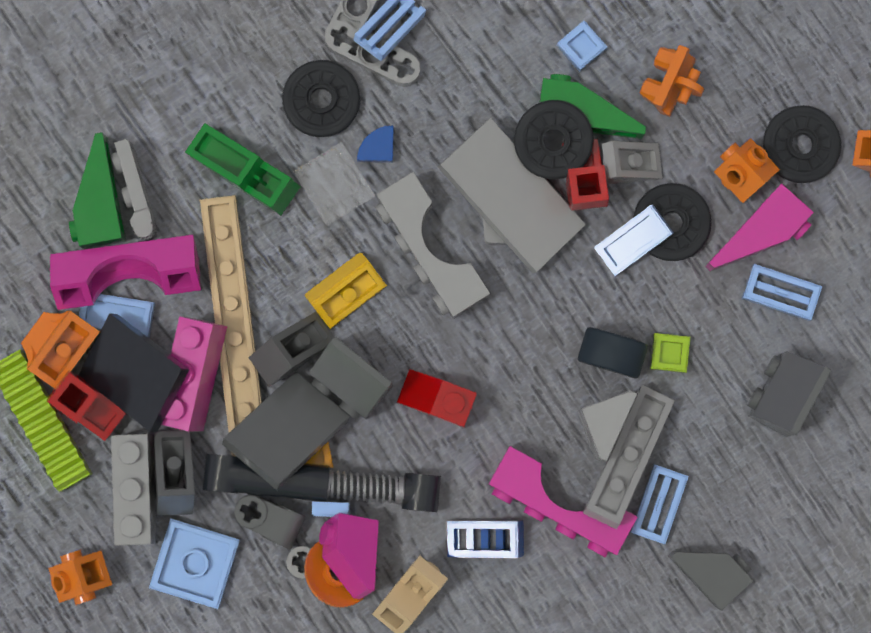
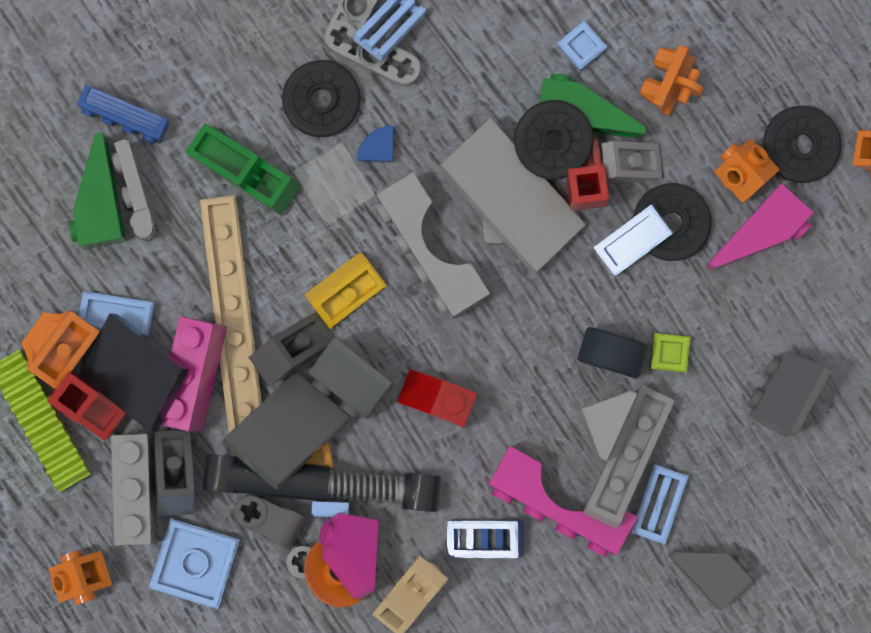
(83, 274): dark pink arch -> none
(119, 112): none -> blue piece
(752, 283): light blue tile -> none

